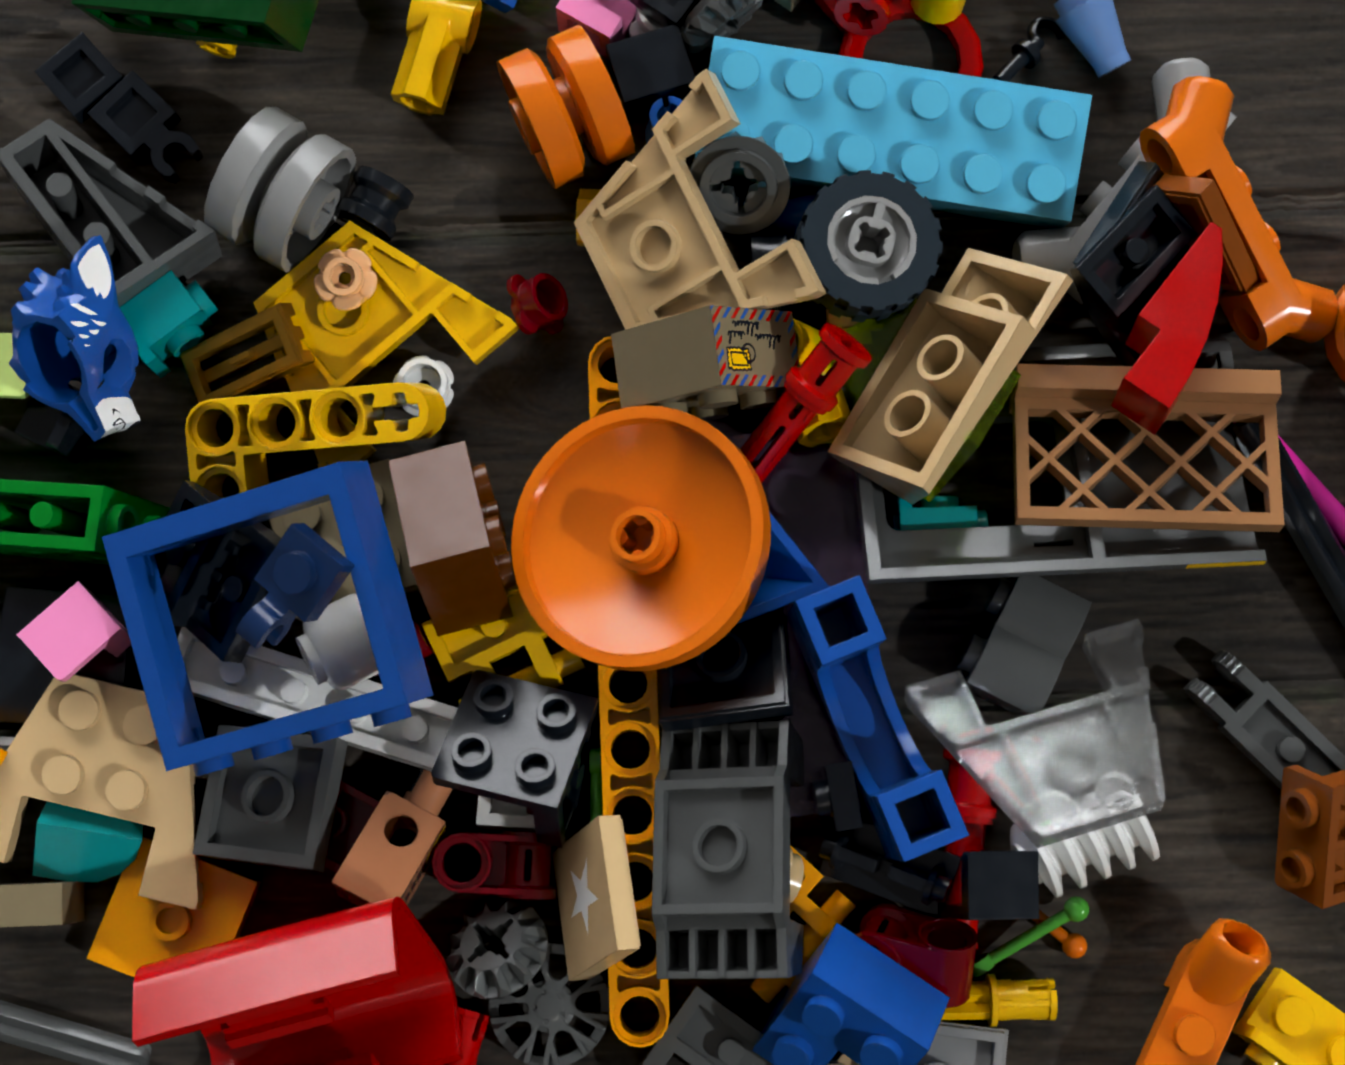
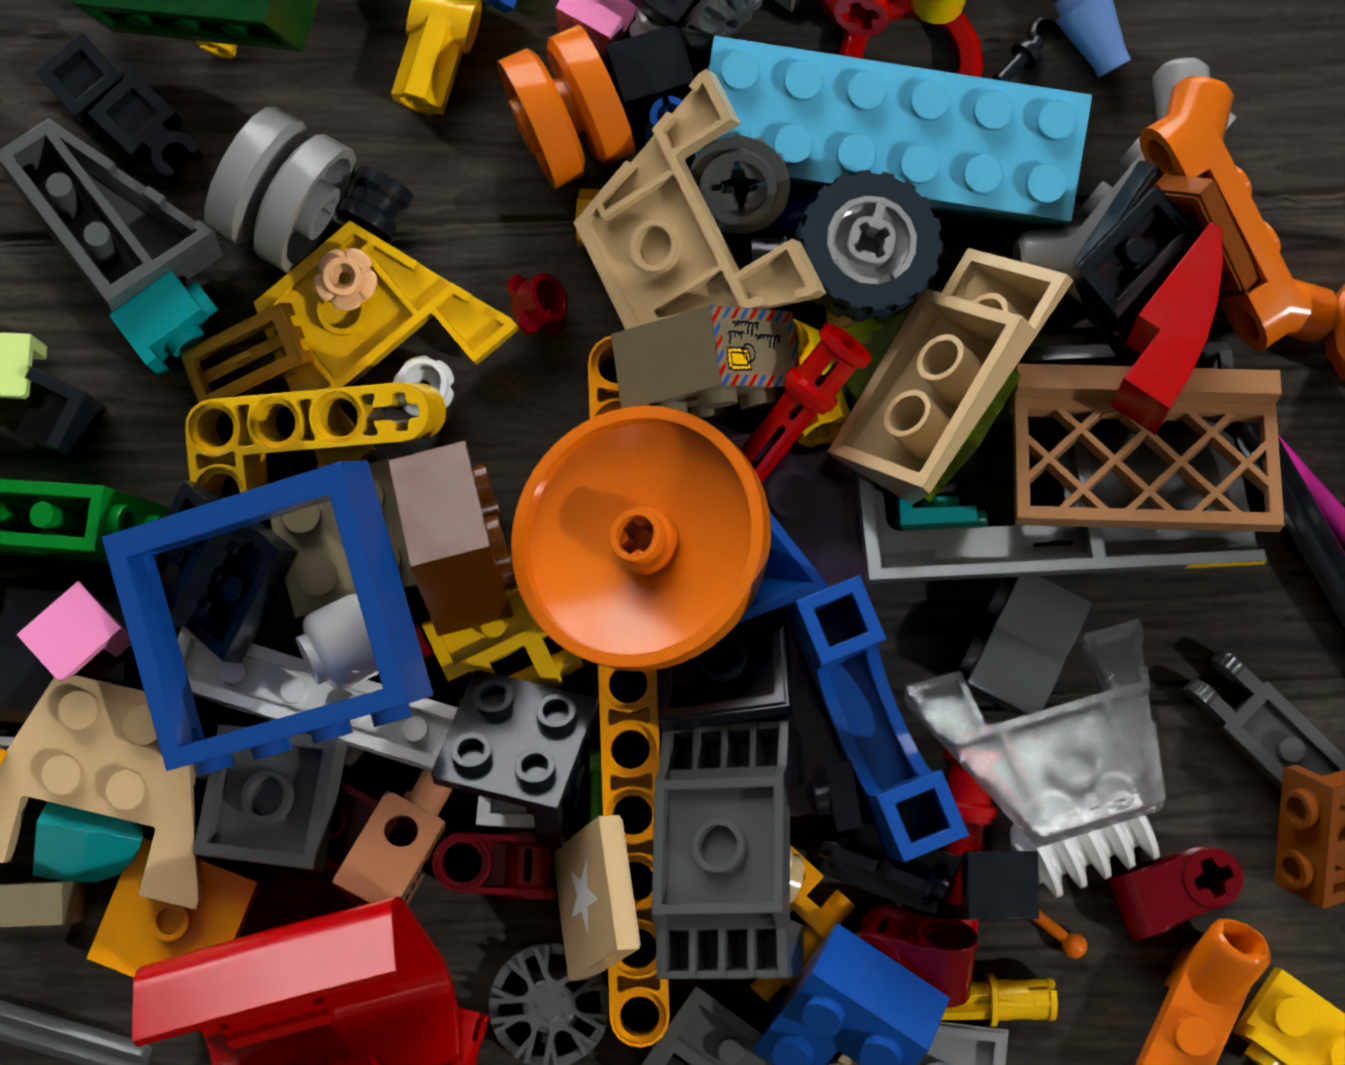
(77, 333): blue piece -> none
(300, 581): dark blue plate -> none
(488, 974): dark grey gear -> none
(1075, 910): bright green hinge -> none
(1164, 892): none -> dark red piece

